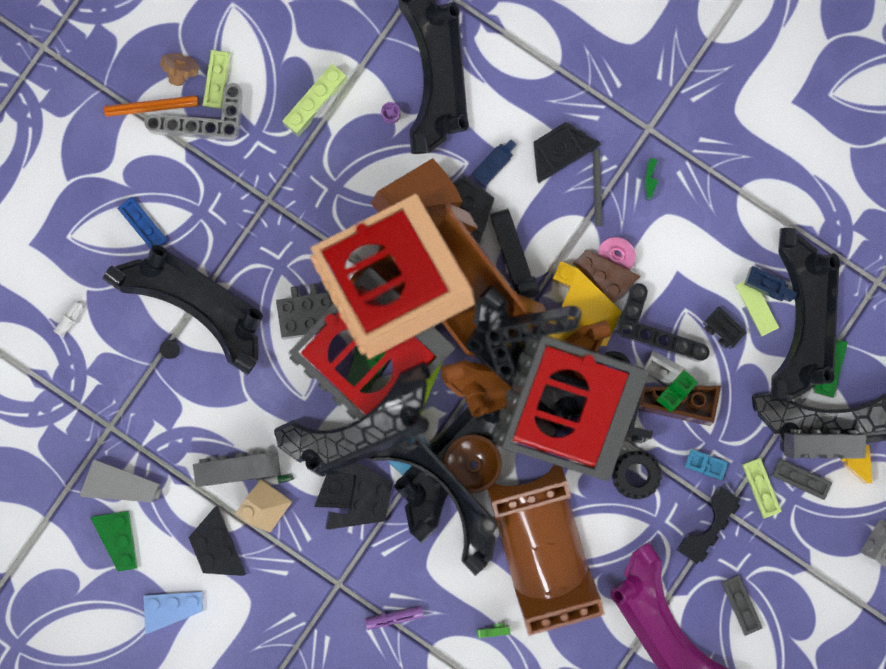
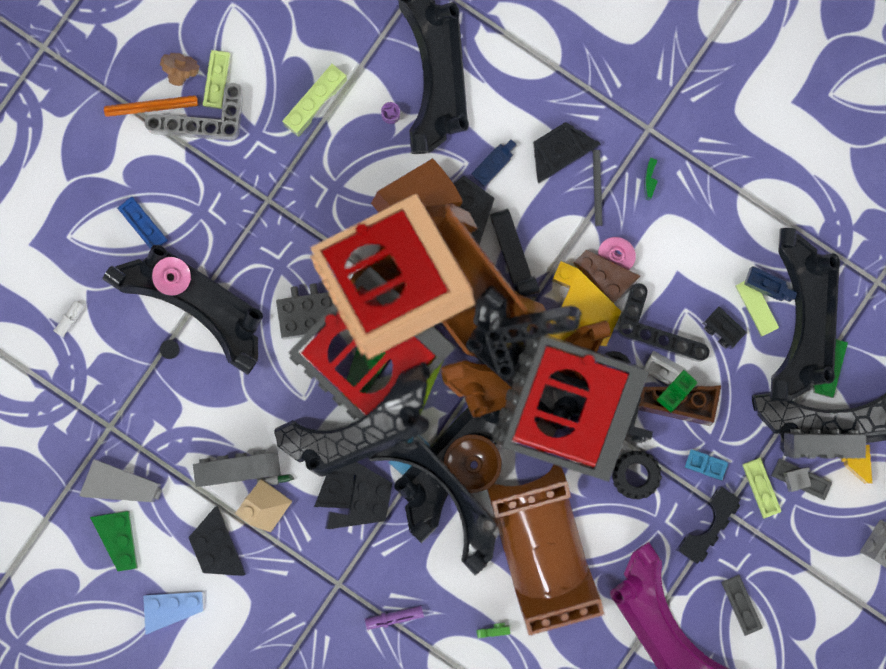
(179, 271): none -> bright pink dish
(797, 479): none -> light grey panel

